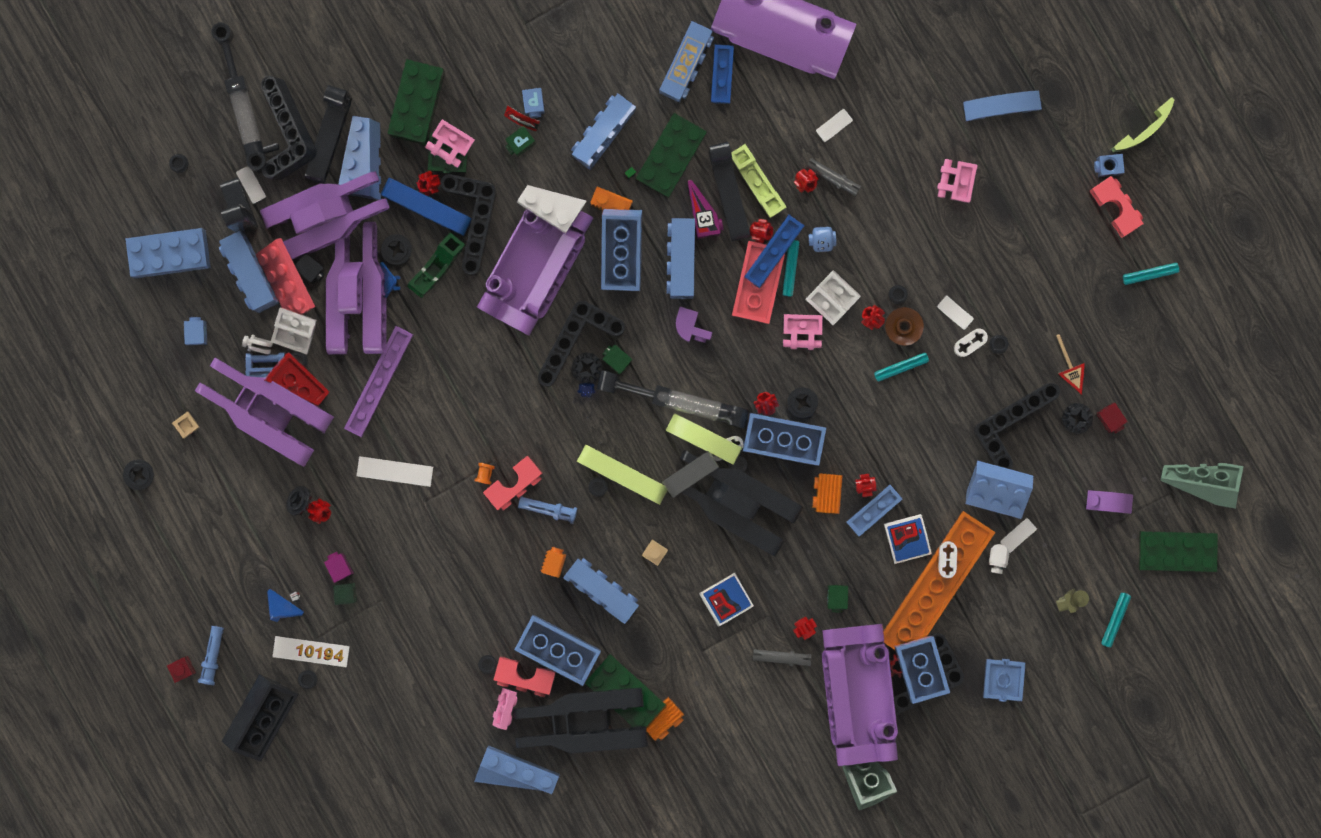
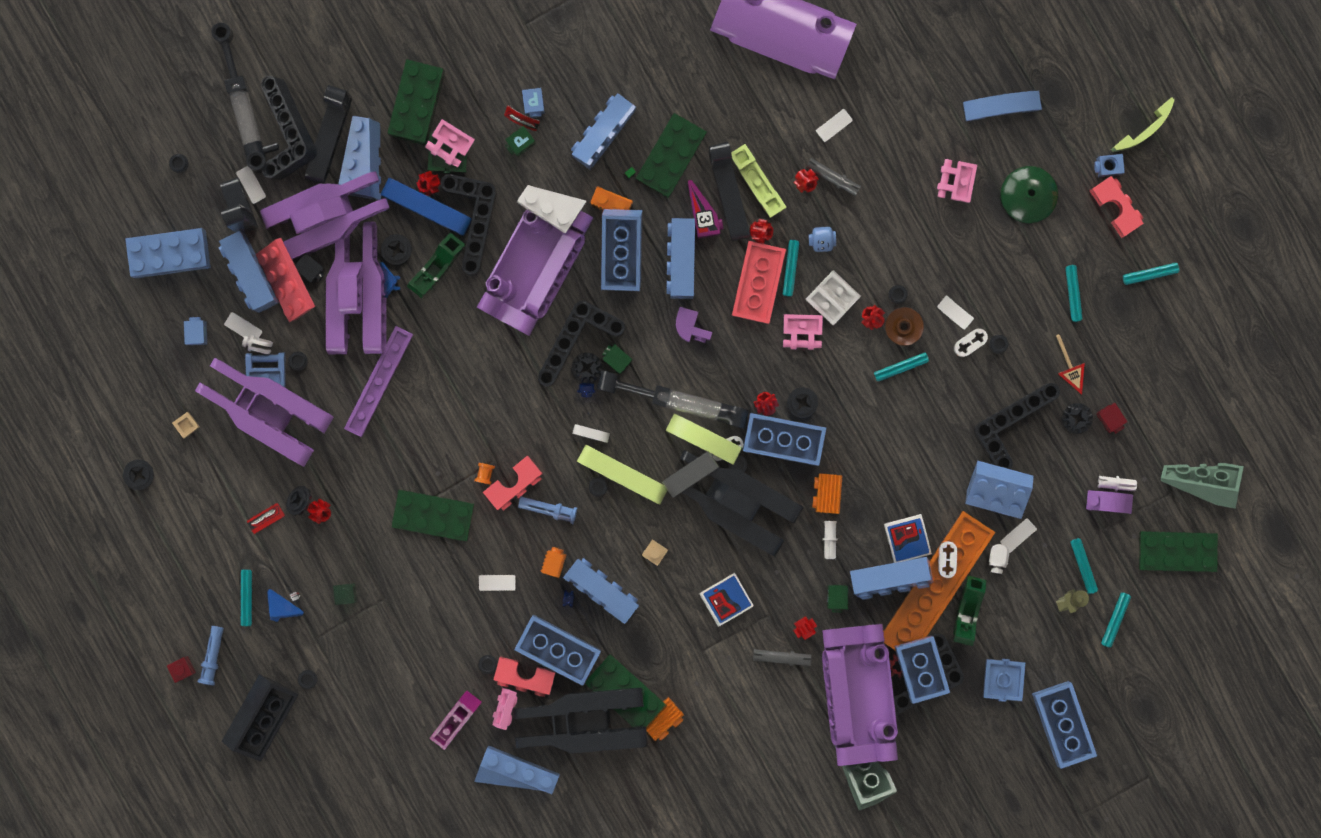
(242, 326): none -> white sticker
(246, 597): none -> teal axle
(265, 518): none -> sticker
(293, 331): white slope -> none
(297, 379): red wing -> none
(311, 651): white sticker -> none
(338, 566): magenta brick -> none
(394, 471): white sticker -> none
(432, 515): none -> dark green plate
(455, 720): none -> magenta slope
(496, 582): none -> white sticker
(568, 598): none -> clear blue bush
(591, 433): none -> white beam
(685, 62): medium blue brick -> none
(722, 74): blue plate -> none
(774, 251): blue tile -> none
(830, 540): none -> white axle
(865, 485): red gear -> none
(874, 510): medium blue plate -> none
(892, 577): none -> medium blue brick
(968, 610): none -> dark green arch
(1018, 202): none -> dark green dish
(1064, 724): none -> medium blue brick
(1074, 294): none -> teal axle
(1084, 566): none -> teal axle
(1117, 483): none -> white axle

